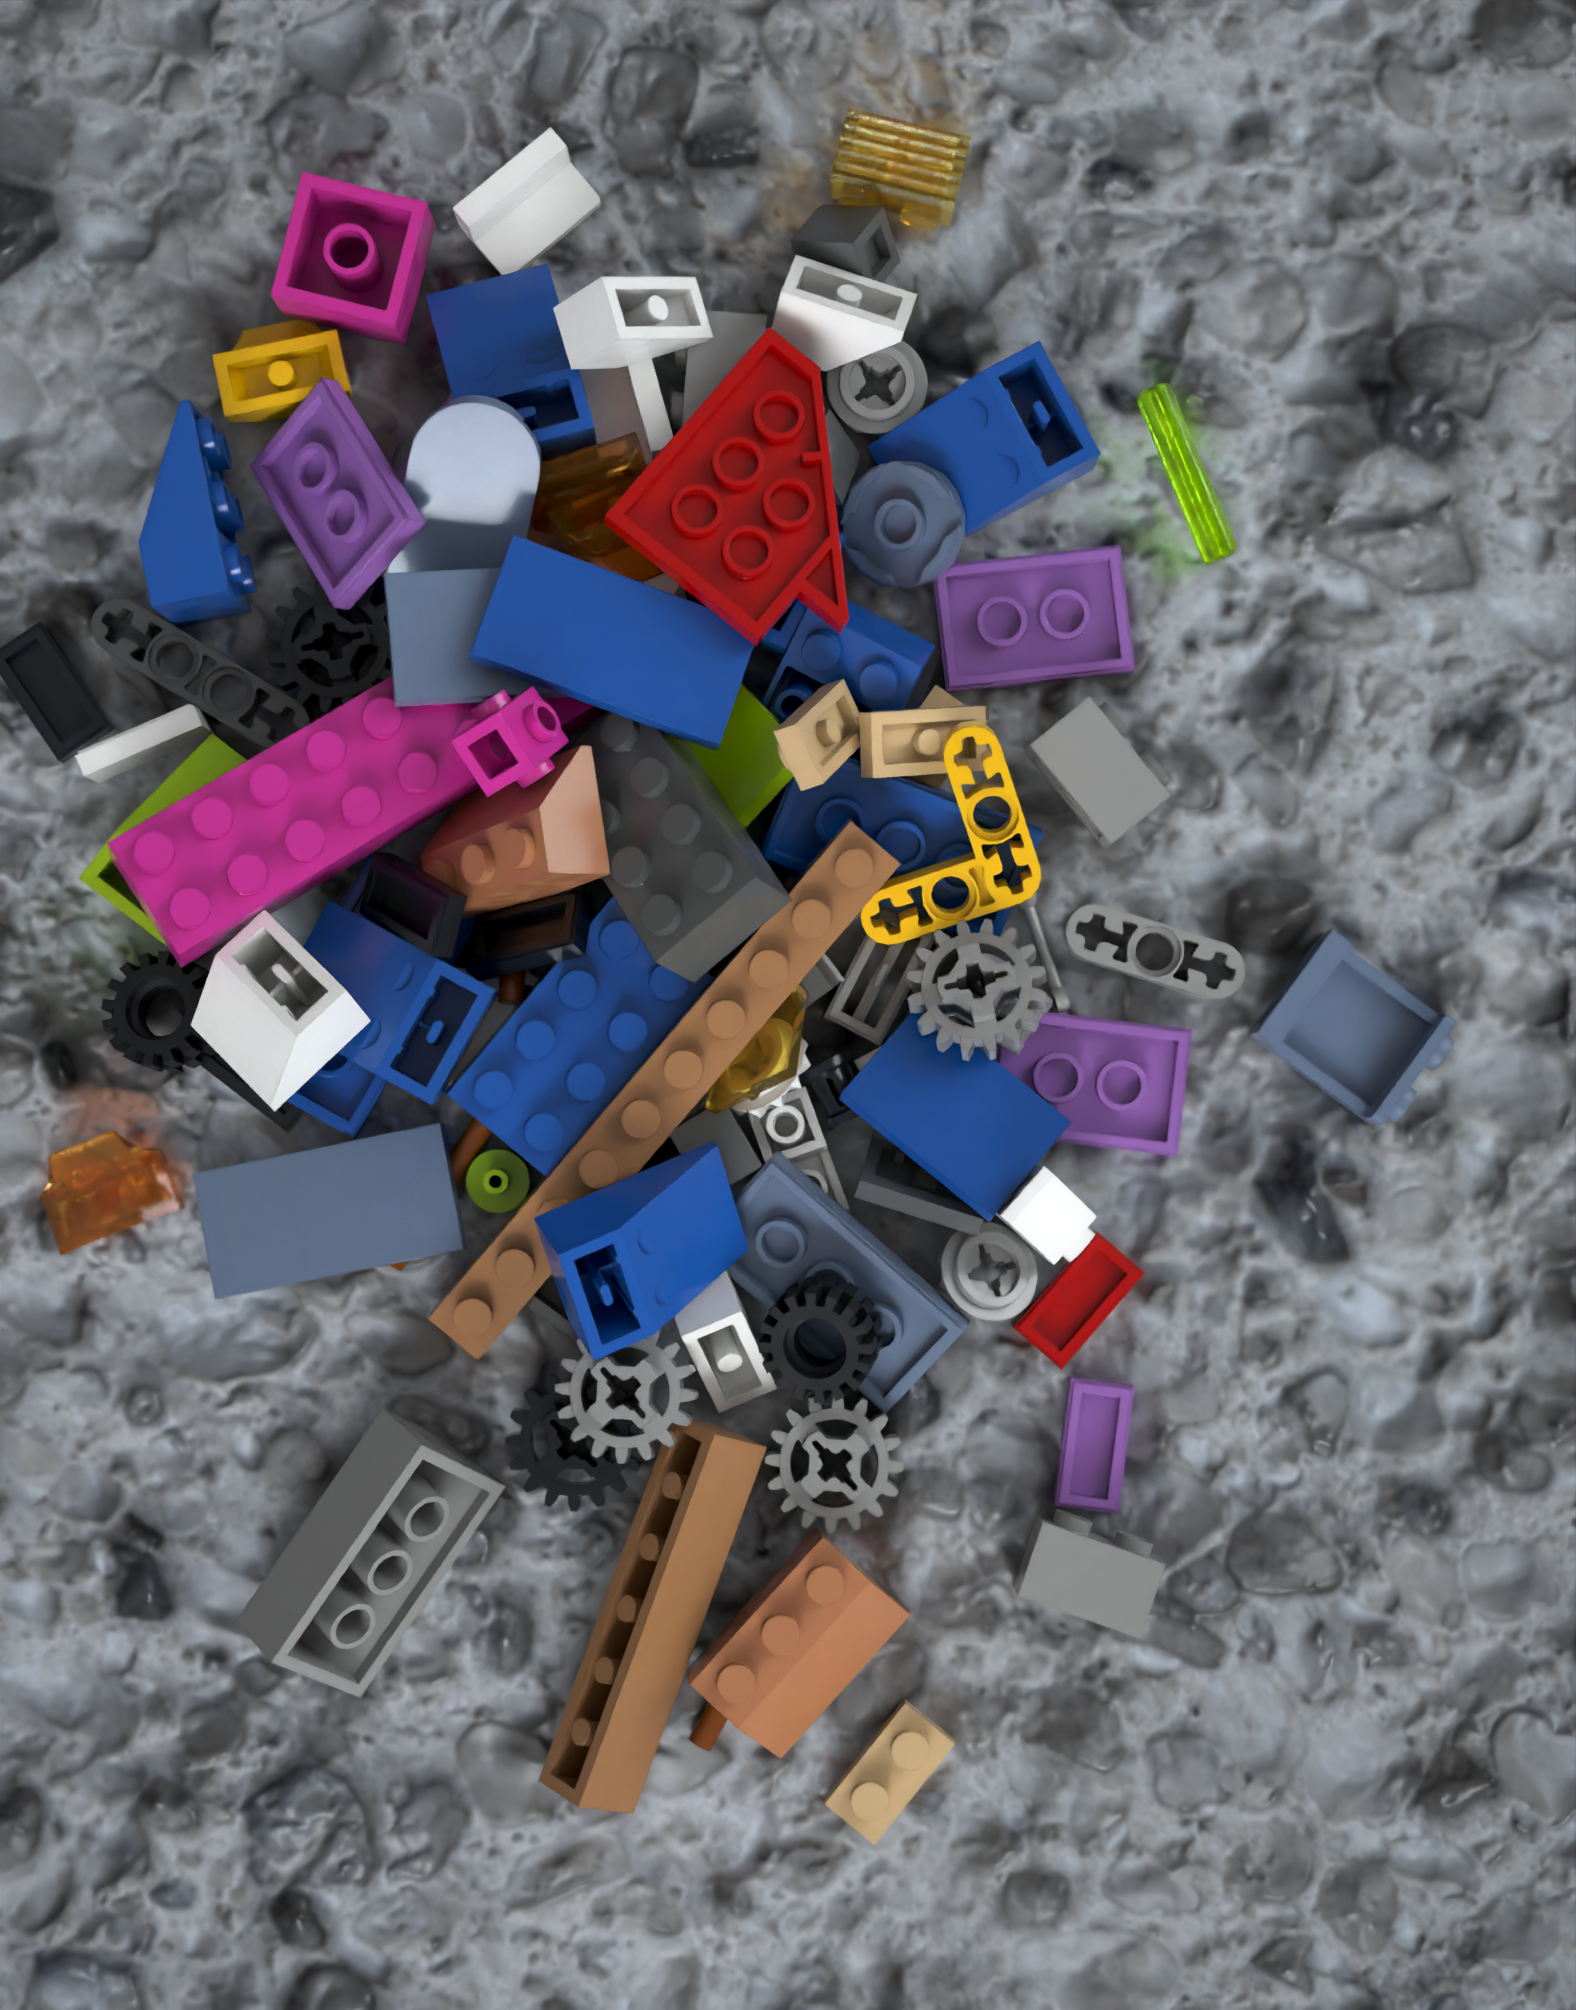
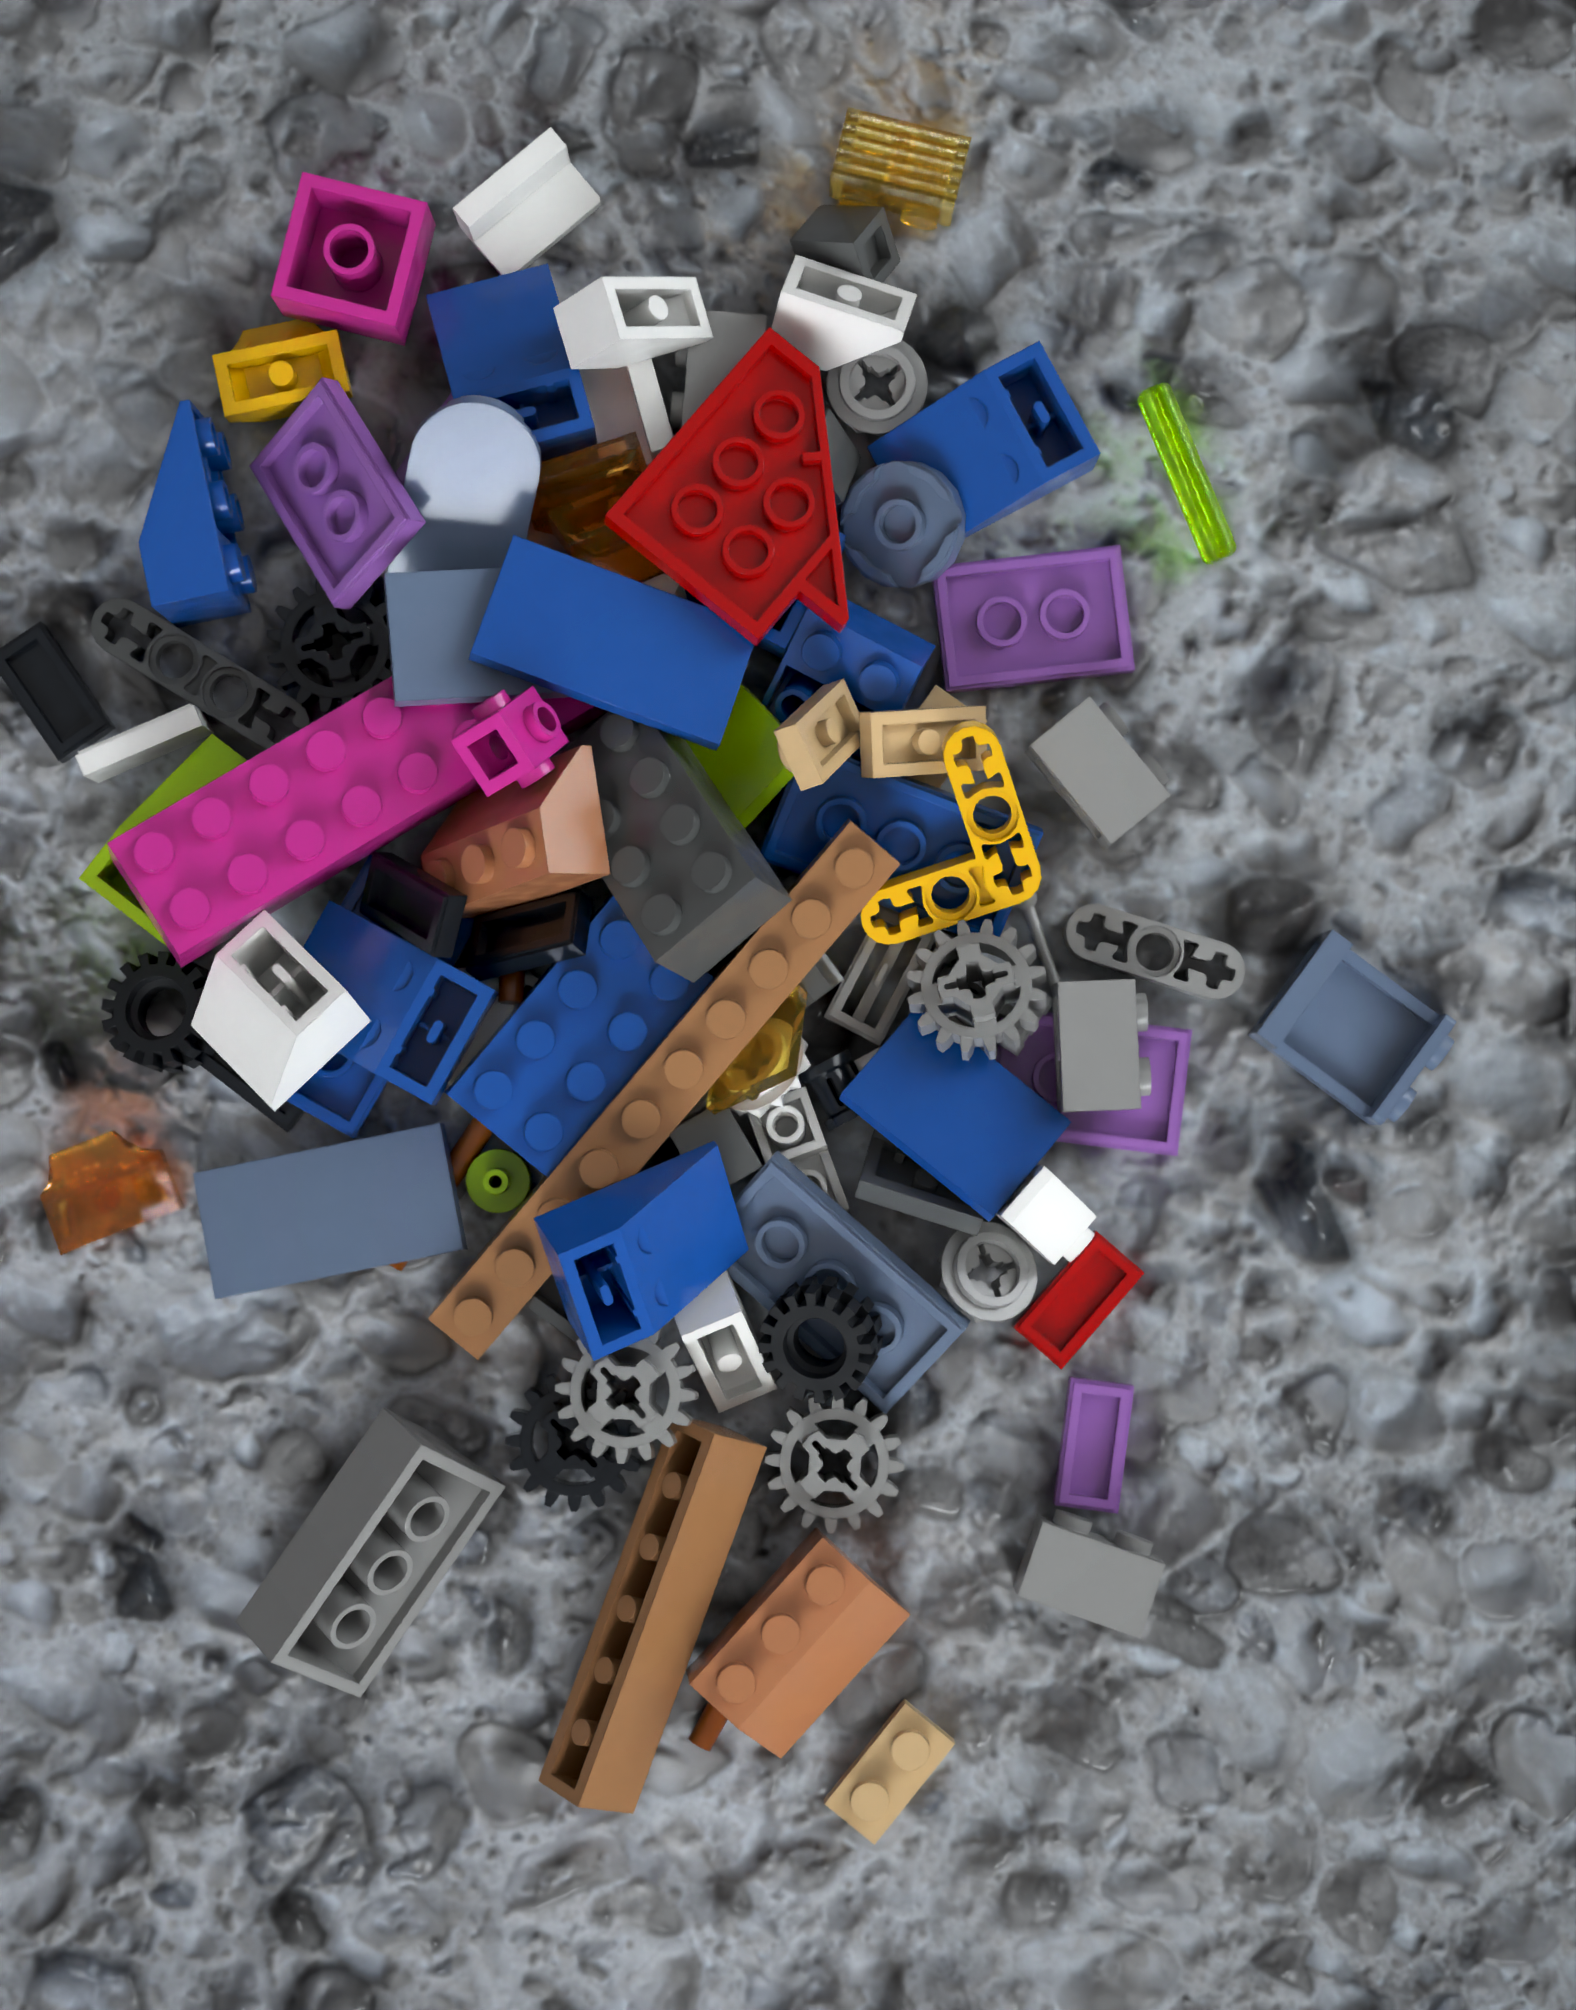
(1098, 1045): none -> light grey brick

